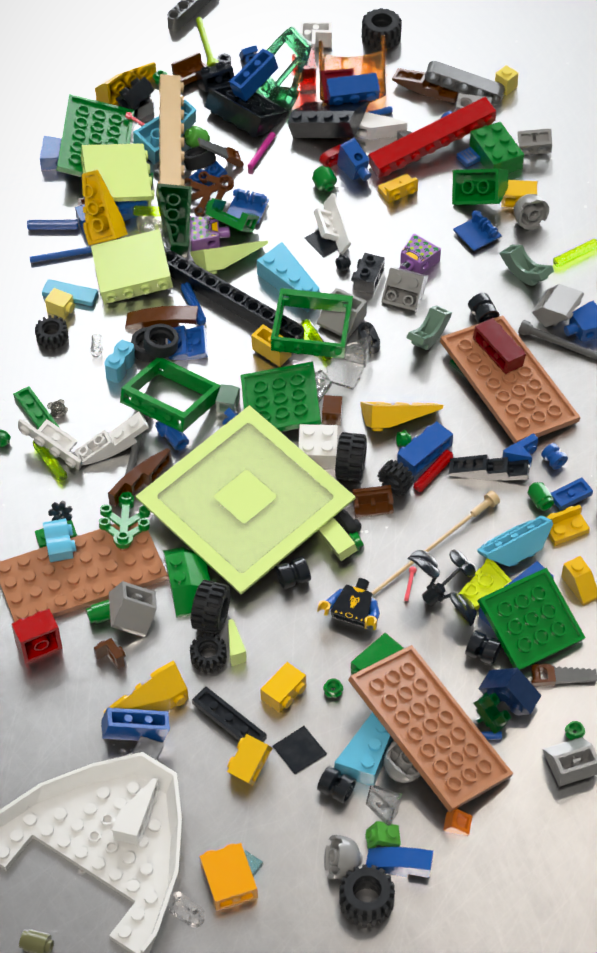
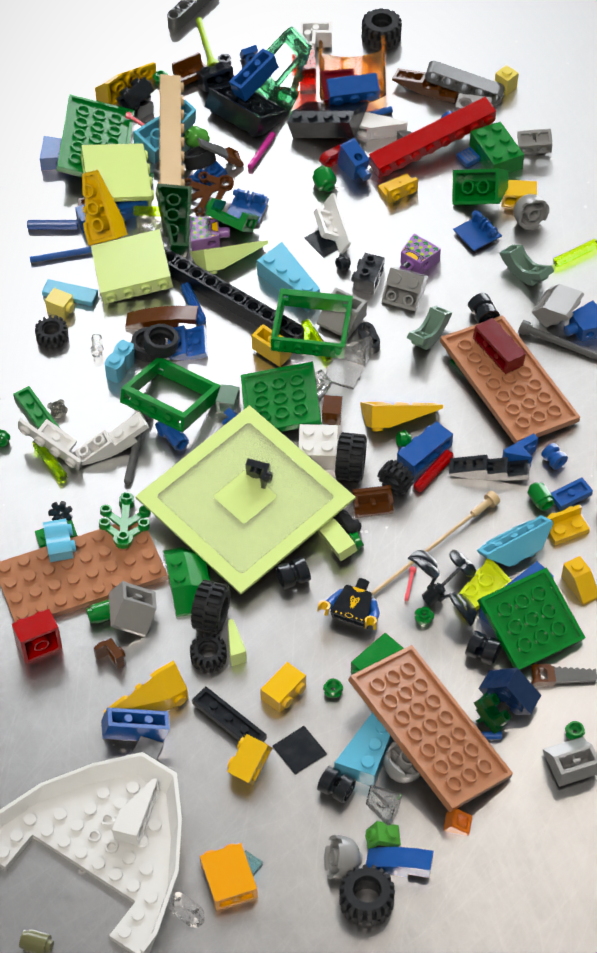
(142, 474): reddish brown slope -> none
(259, 469): none -> black bracket
(424, 620): none -> green plate

